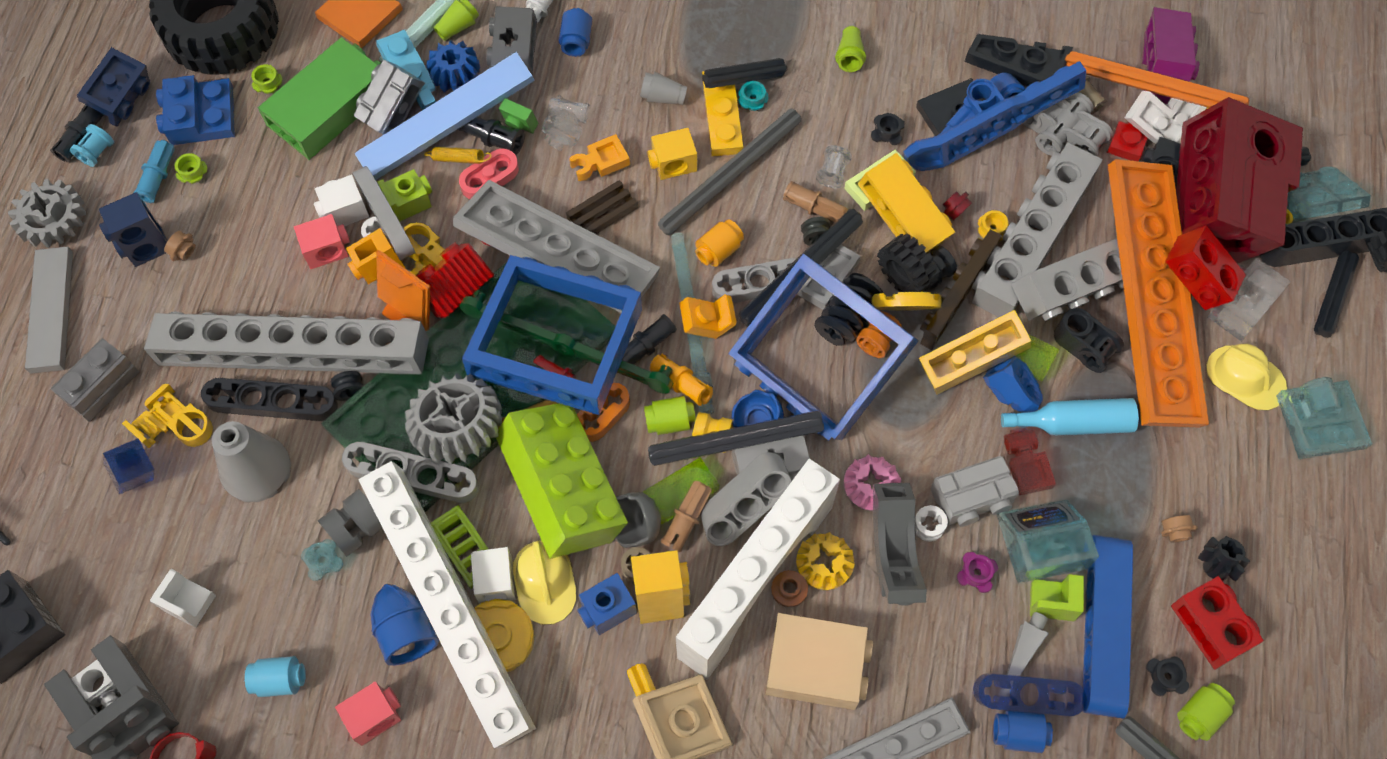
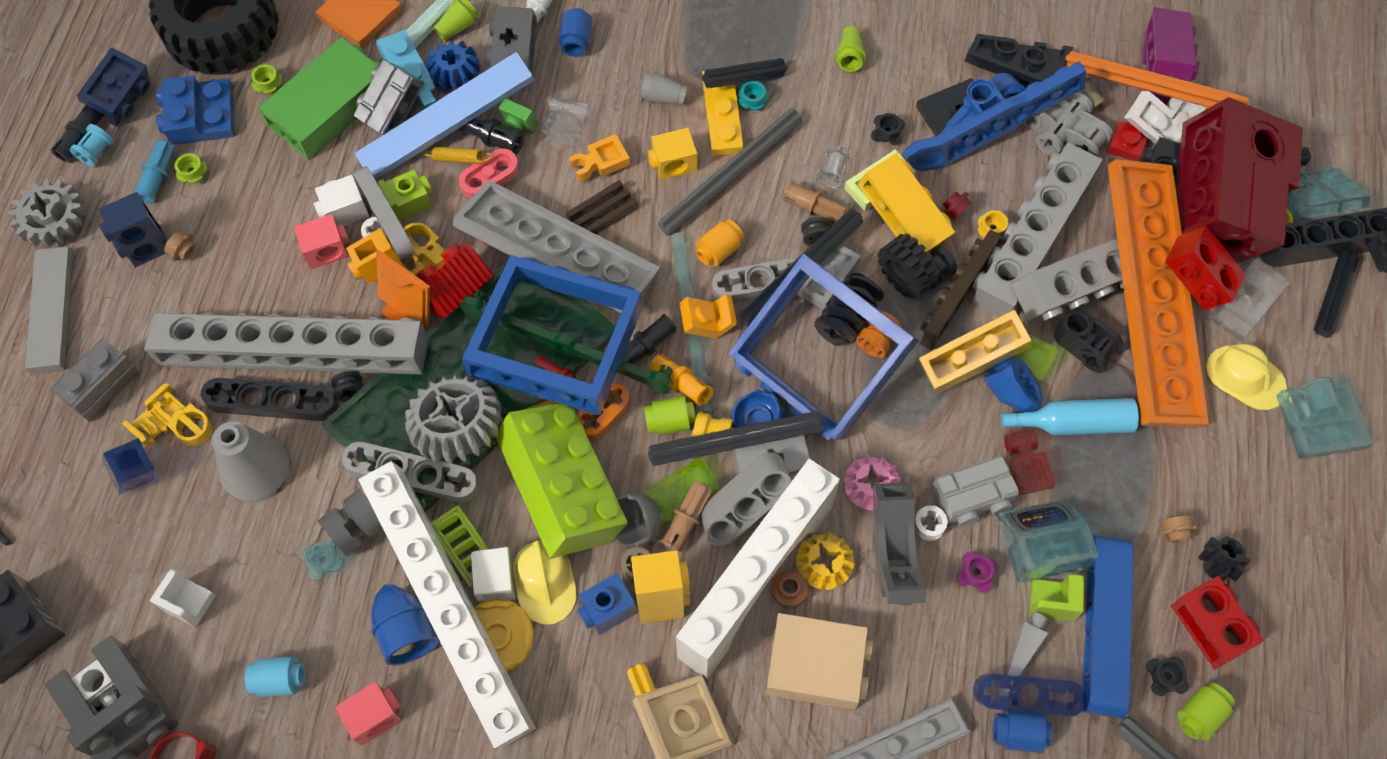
(907, 301): yellow tile -> none

